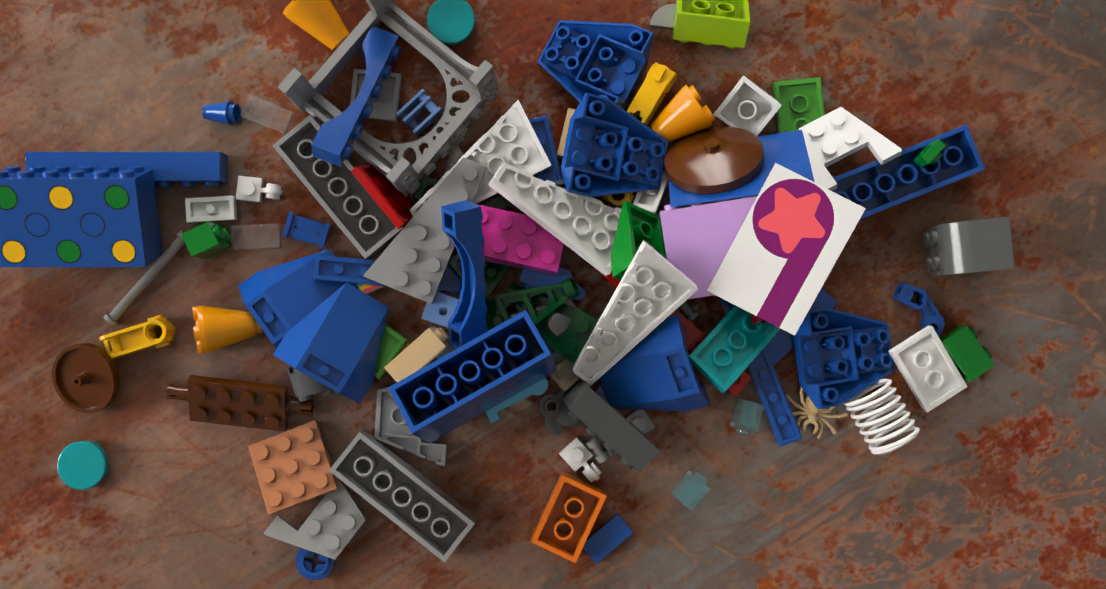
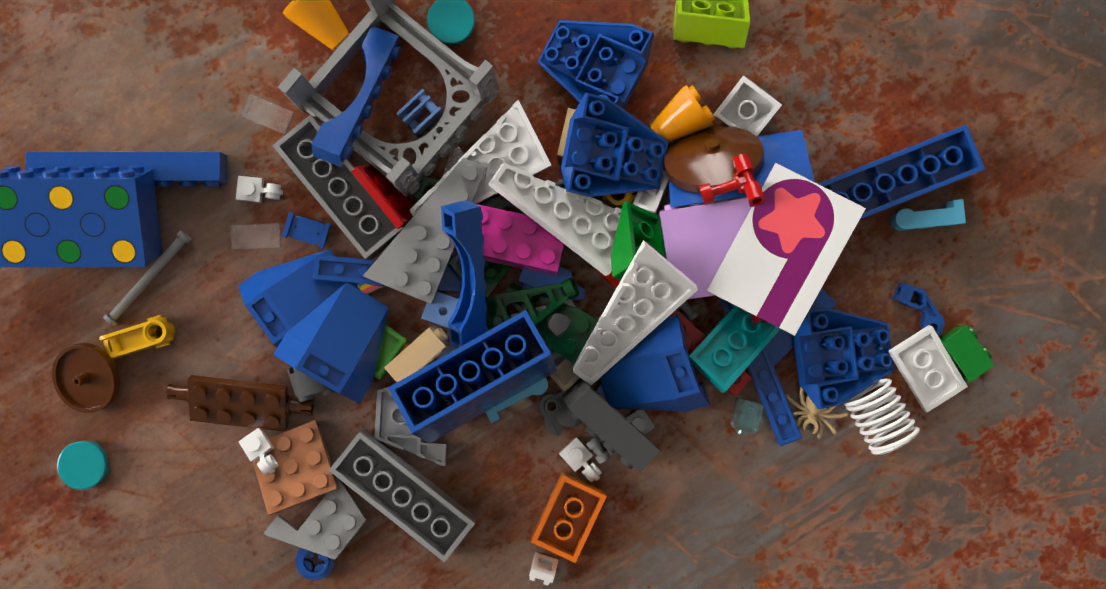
(207, 240): green brick -> none
(211, 209): white plate -> none
(222, 112): blue cone -> none
(222, 327): light orange cone -> none
(256, 447): none -> white plate
(388, 102): light grey tile -> none
(543, 131): blue tile -> none
(543, 568): none -> white tile
(607, 538): blue tile -> none
(652, 92): yellow piece -> none
(664, 17): light grey tile -> none
(690, 489): clear light blue brick -> none
(743, 182): none -> red bar
(800, 103): bright green tile -> none
(839, 136): white wing -> none
(909, 220): none -> medium azure leg
(930, 153): green plate -> none
(969, 247): dark grey brick -> none

